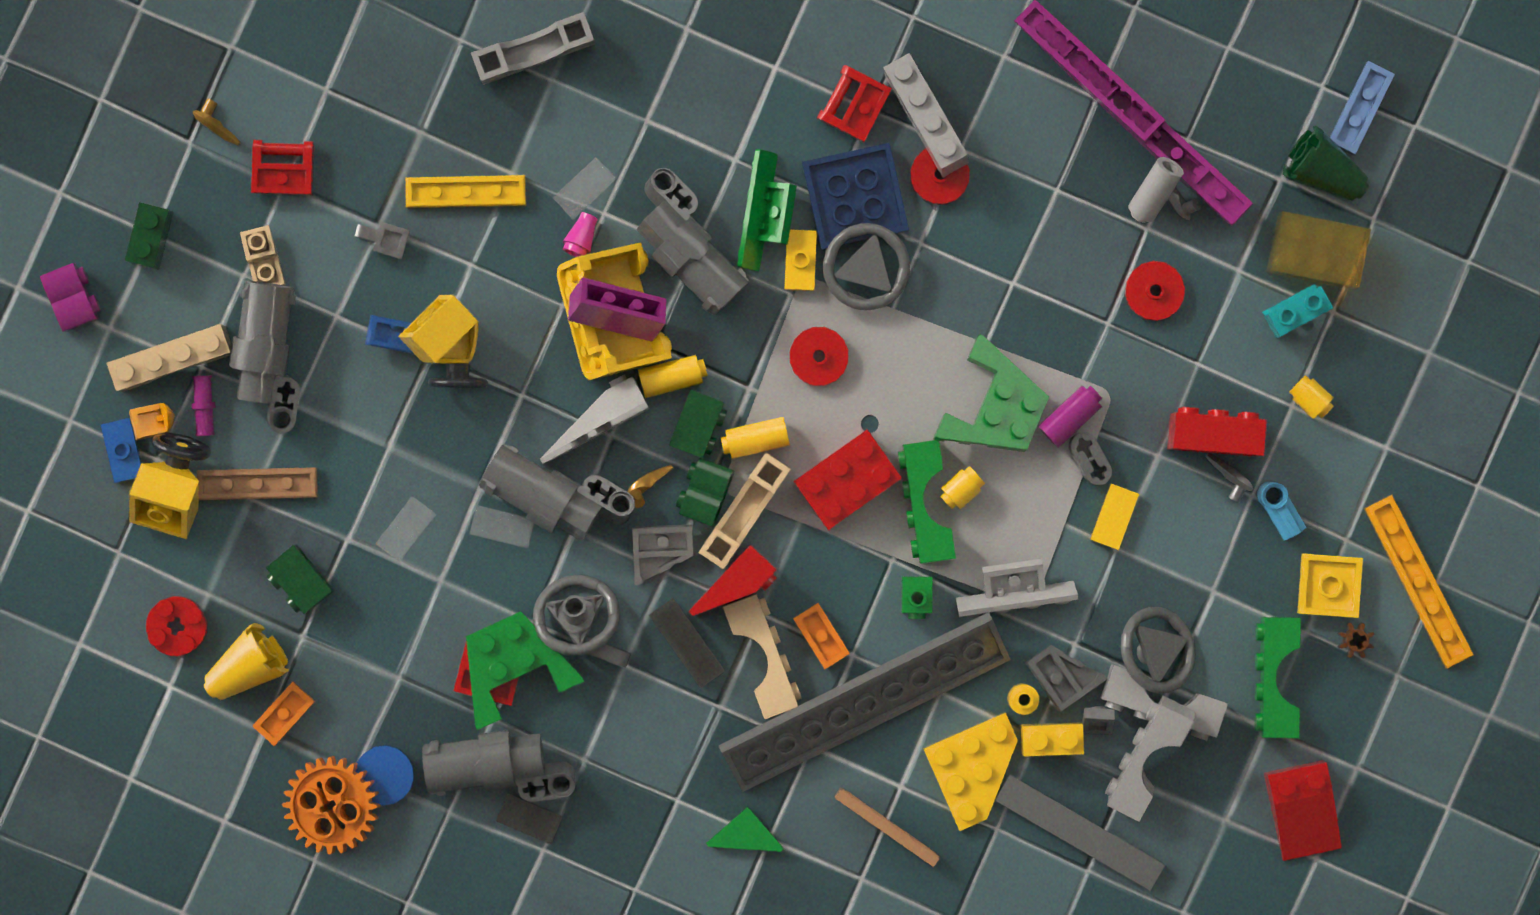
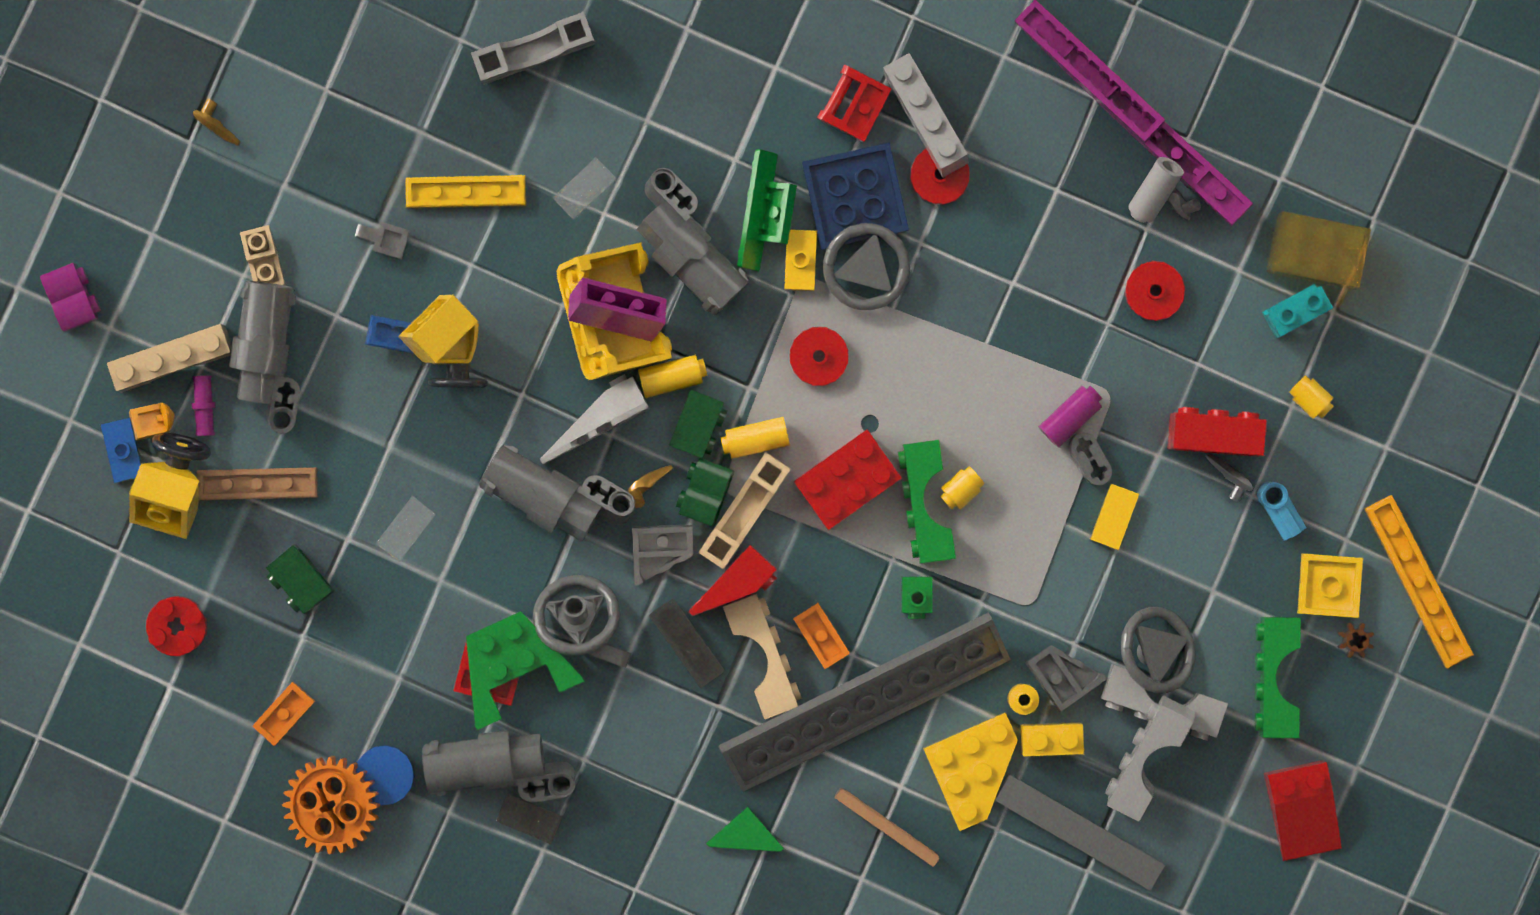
(149, 236): dark green brick -> none
(246, 664): yellow cone -> none
(280, 177): red plate -> none
(502, 526): clear plate -> none
(580, 238): dark pink cone -> none
(1008, 410): green wing -> none
(1015, 587): light grey bracket -> none
(1098, 720): flat silver plate -> none
(1325, 166): dark green cone -> none
(1361, 107): medium blue plate -> none

